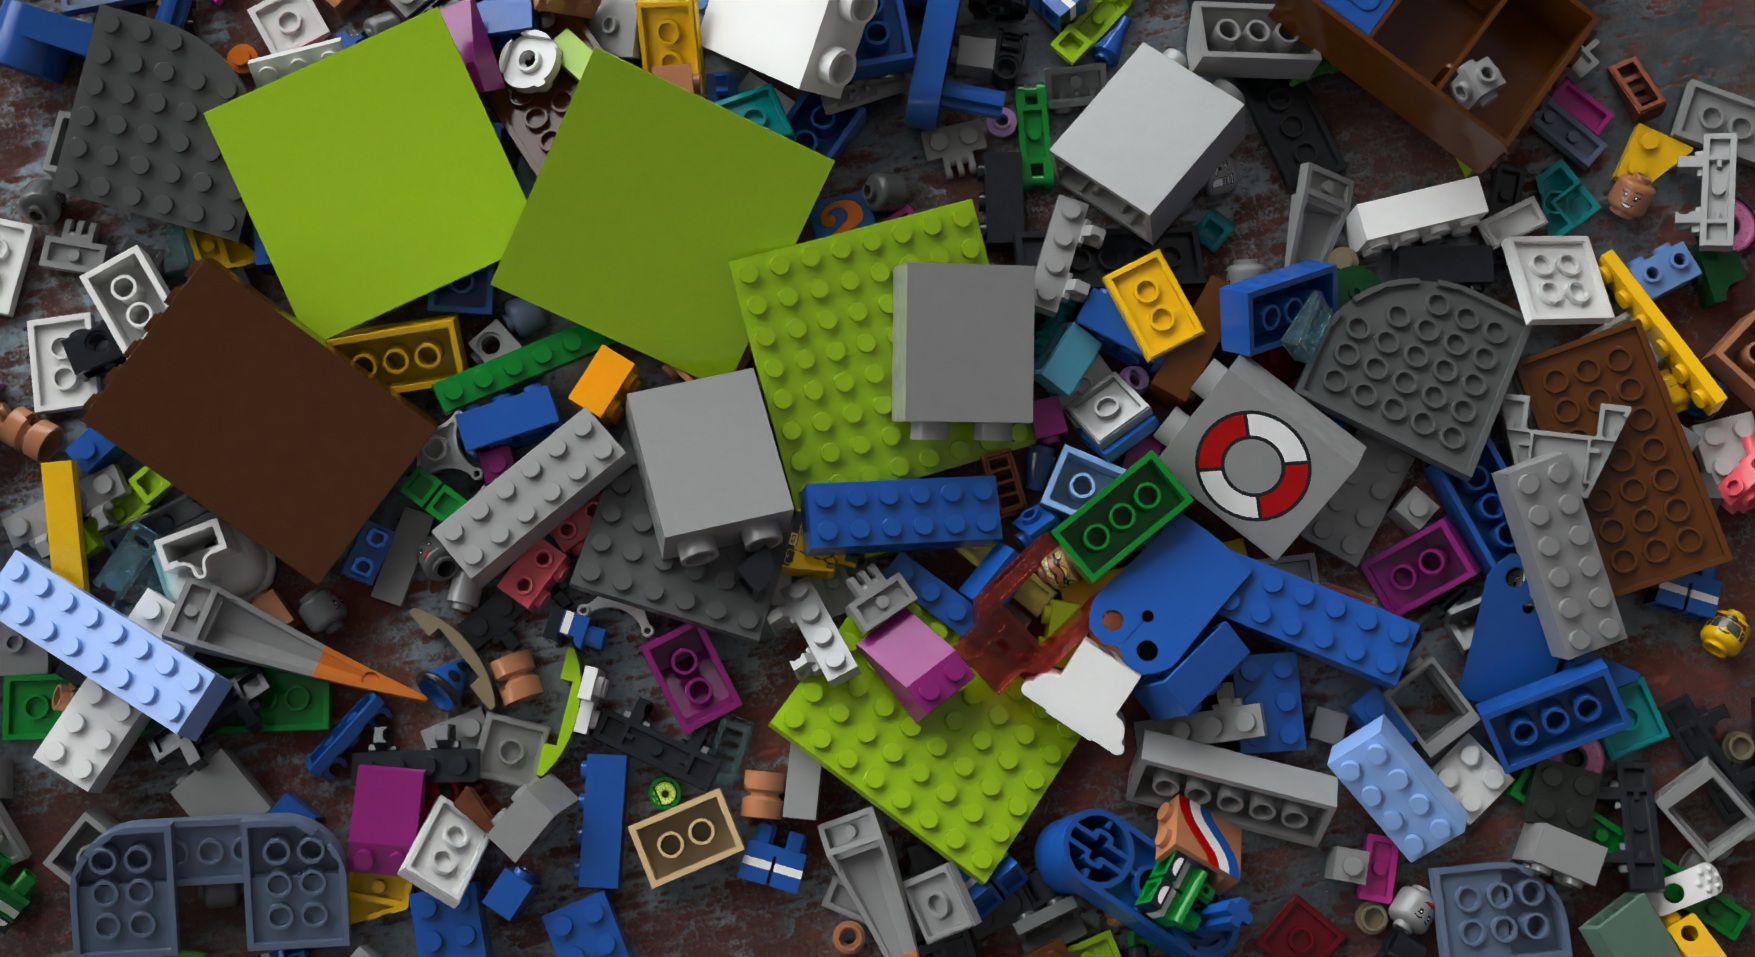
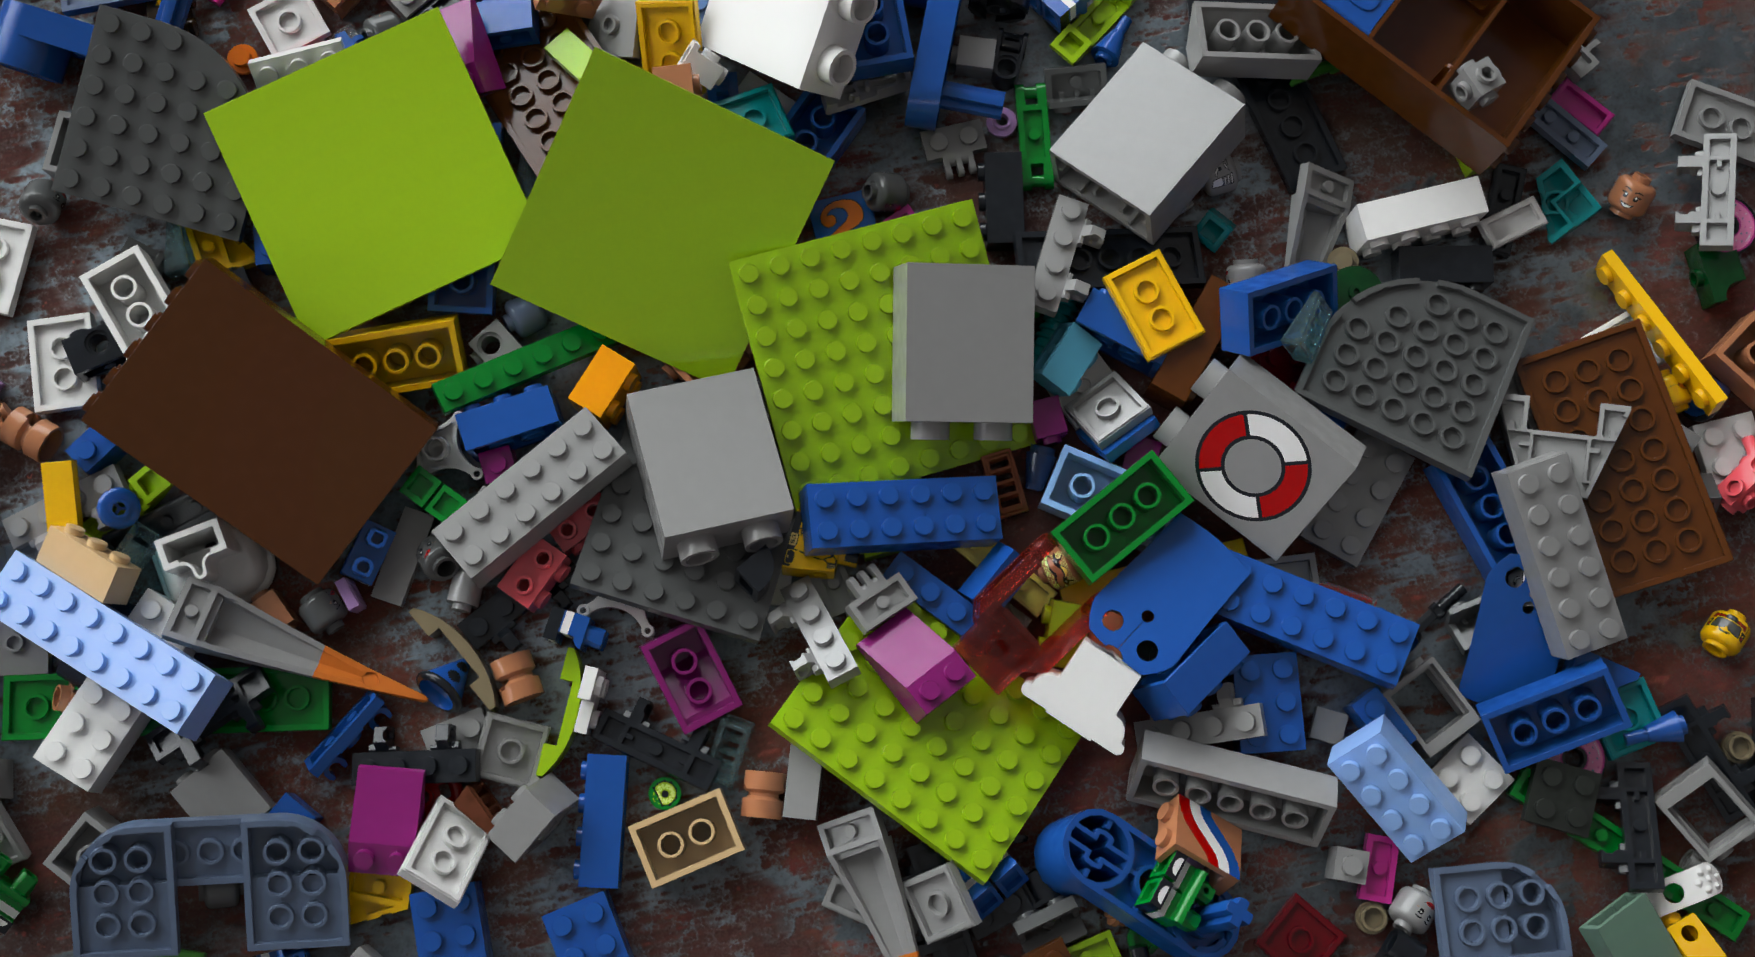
(74, 250): light grey hinge -> none
(89, 564): none -> tan brick
(111, 497): none -> blue head
(350, 595): none -> lavender tile
(513, 892): blue brick -> none
(540, 74): white plate -> none
(705, 64): none -> white brick
(788, 864): blue hips -> none
(841, 945): nougat plate -> none
(1033, 524): blue brick -> none
(1139, 377): lavender plate -> none
(1412, 510): light grey brick -> none
(1421, 567): magenta slope -> none
(1557, 280): white plate -> none
(1560, 855): light grey brick -> none
(1645, 107): copper slope -> none
(1650, 153): yellow wing -> none
(1664, 729): none -> blue cone
(1666, 270): medium blue brick -> none
(1688, 596): blue hips -> none

